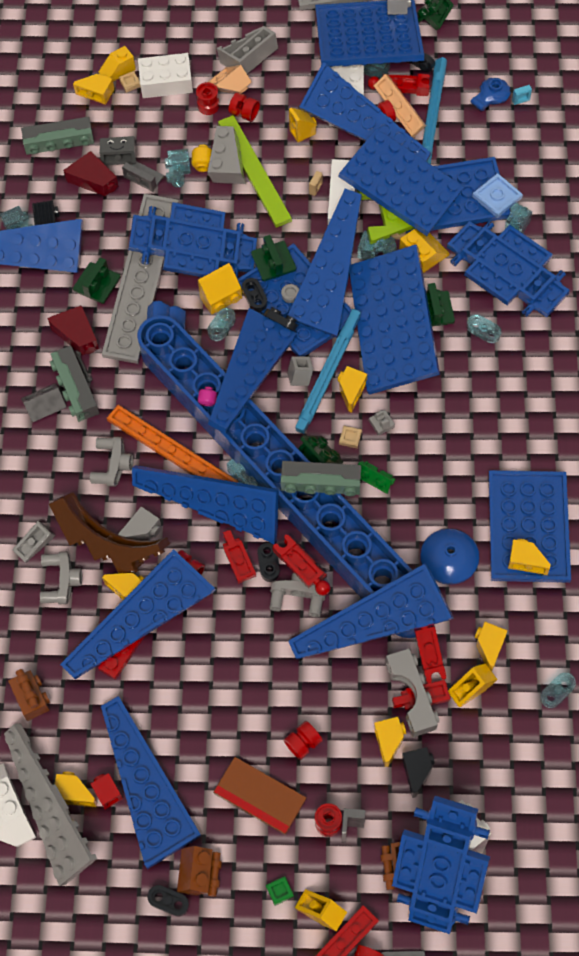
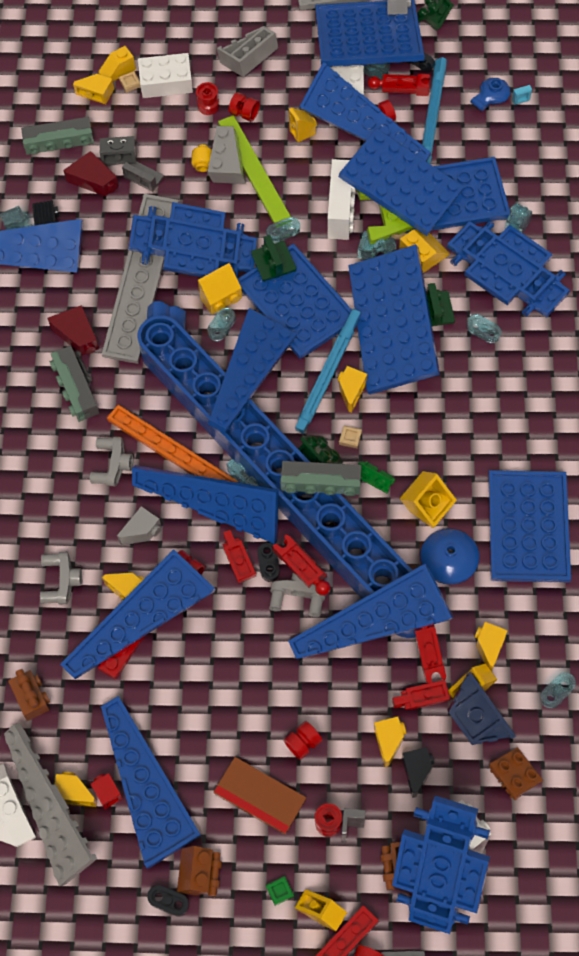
(33, 541): light grey slope -> none
(44, 402): flat silver panel -> none
(97, 281): dark green bracket -> none
(102, 543): reddish brown arch -> none
(178, 165): clear light blue brick -> none
(207, 397): dark pink piece -> none
(231, 79): light nougat slope -> none
(254, 296): black plate -> none
(282, 229): none -> clear light blue plate
(287, 322): black plate -> none
(289, 293): light grey tile -> none
(300, 371): light grey brick -> none
(315, 183): tan tile -> none
(324, 286): blue wing -> none
(381, 422): light grey tile -> none
(402, 107): light nougat tile -> none
(403, 668): light grey arch -> none
(428, 498): none -> yellow slope
(477, 714): none -> dark blue wing
(497, 195): light blue tile -> none
(515, 773): none -> dark orange hinge
(527, 558): yellow slope -> none

